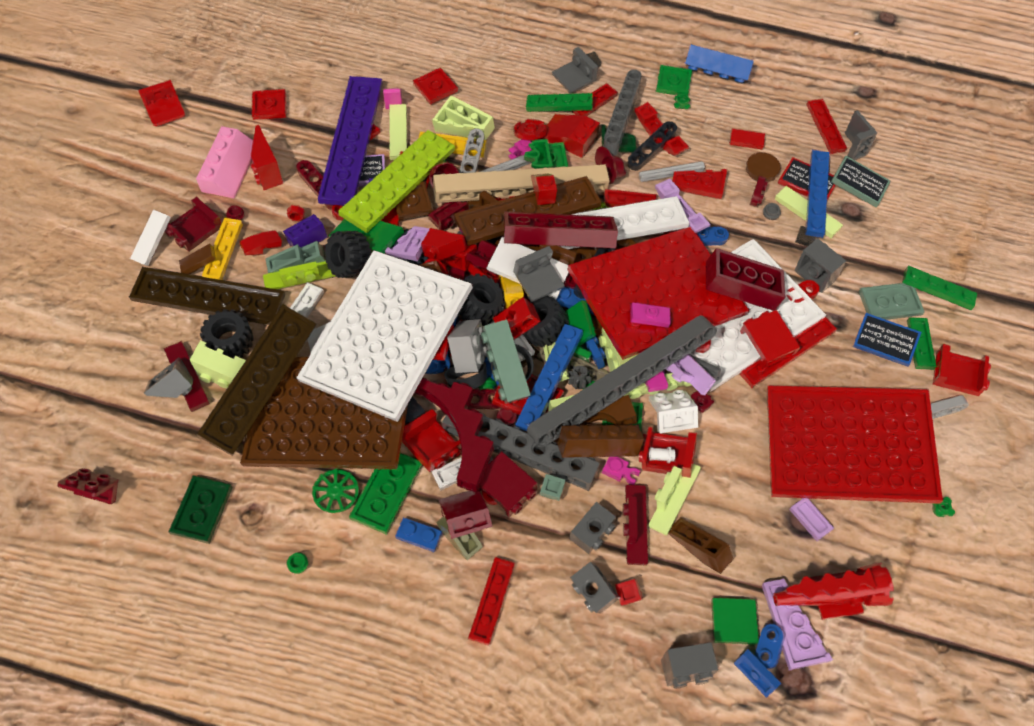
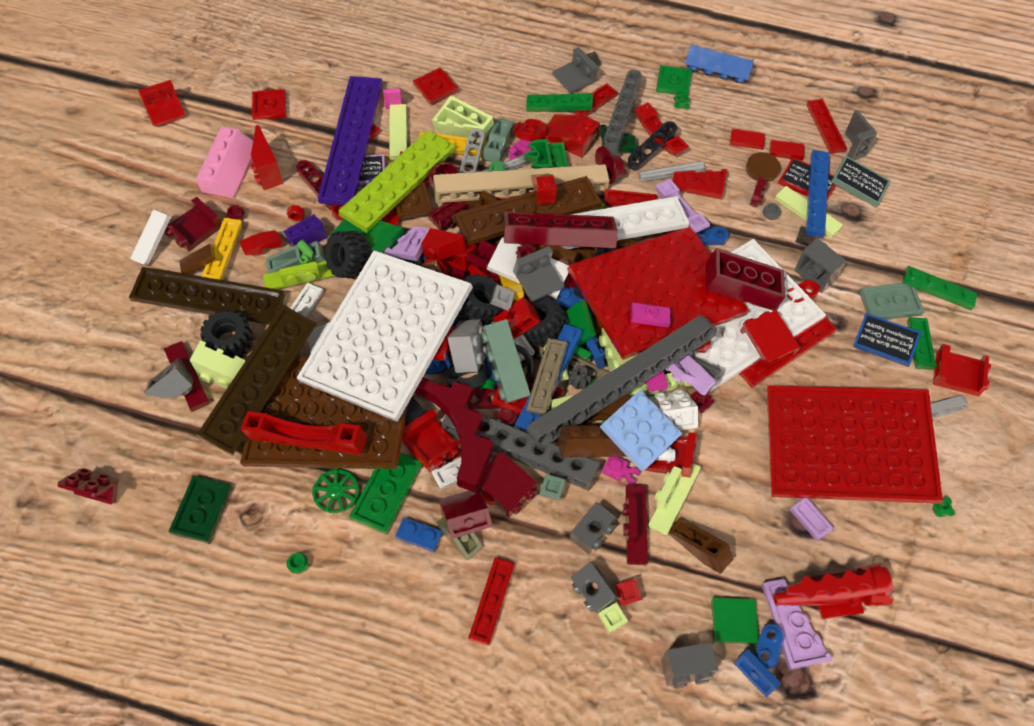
(307, 252): none -> bright green arm
(337, 438): none -> red arch
(497, 166): none -> green plate
(498, 140): none -> sand green slope
(502, 297): none -> light grey plate
(524, 250): none -> dark red animal
(547, 377): none -> dark tan tile
(612, 618): none -> yellowish green plate
(641, 430): none -> light blue plate
(786, 149): none -> red tile

